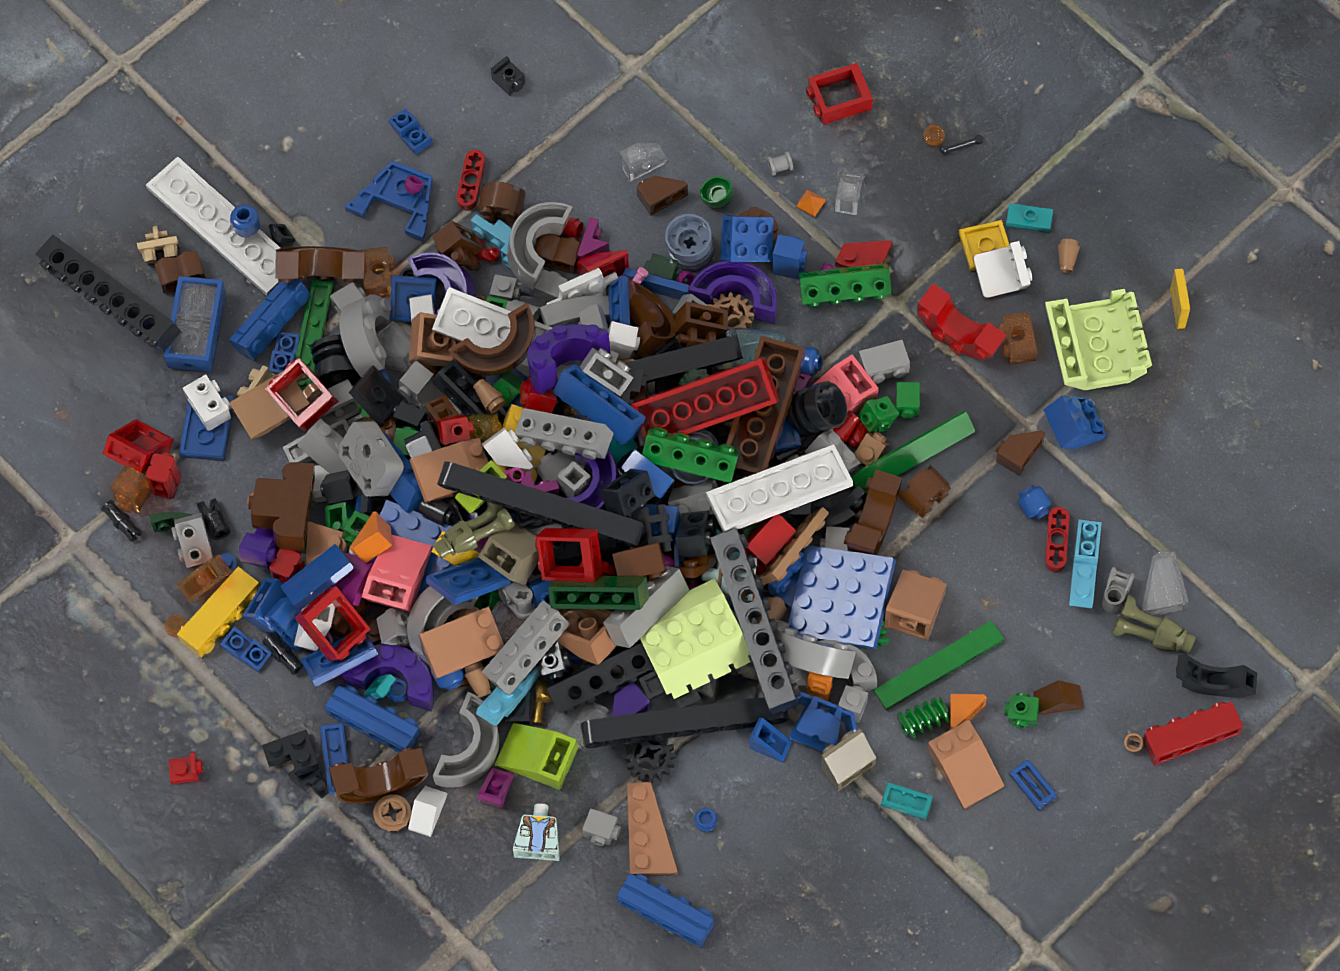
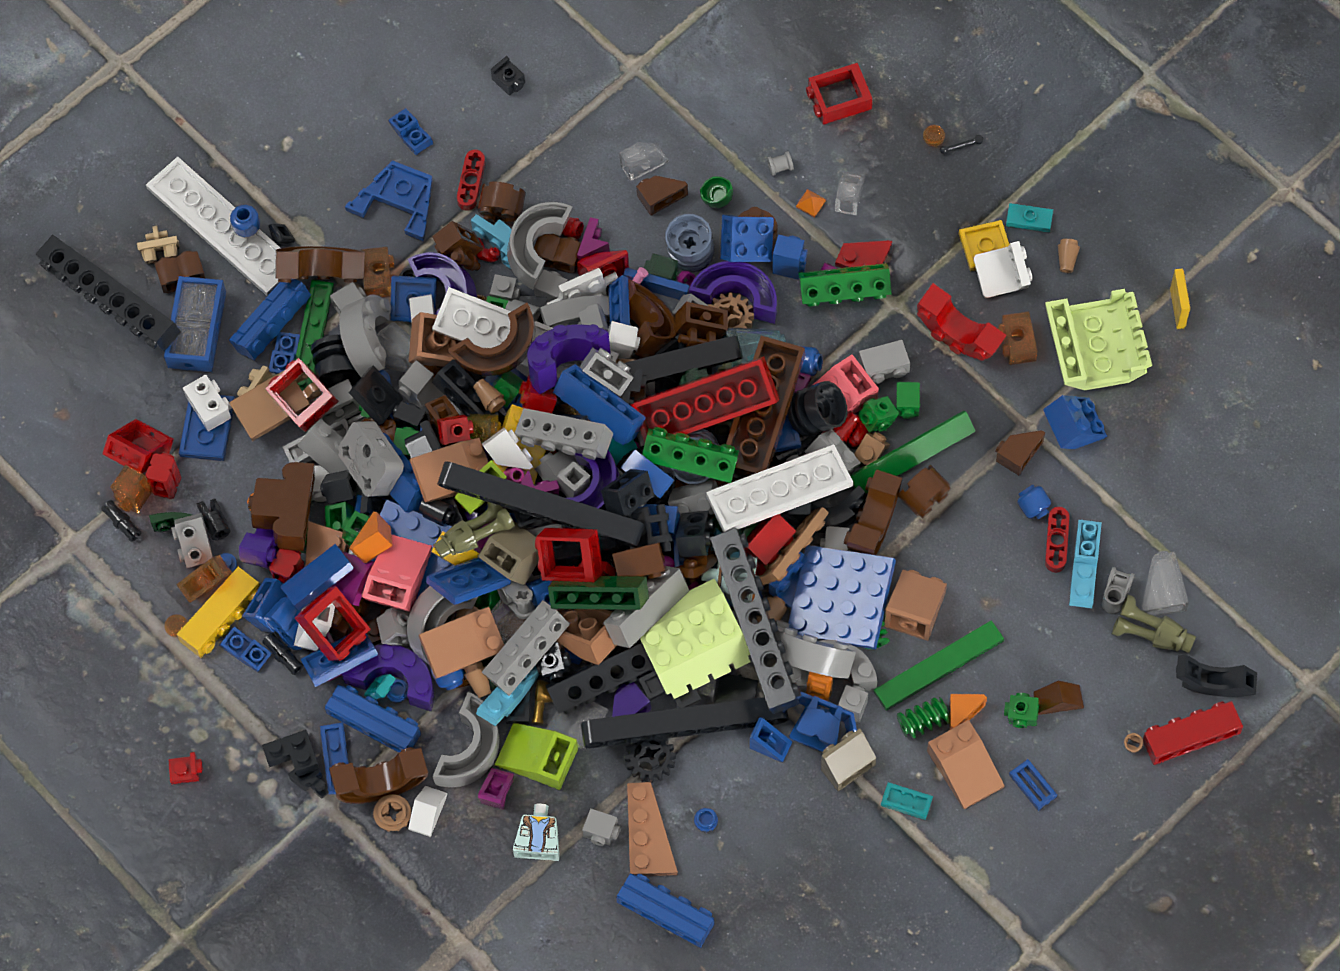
(413, 184): magenta hinge -> none

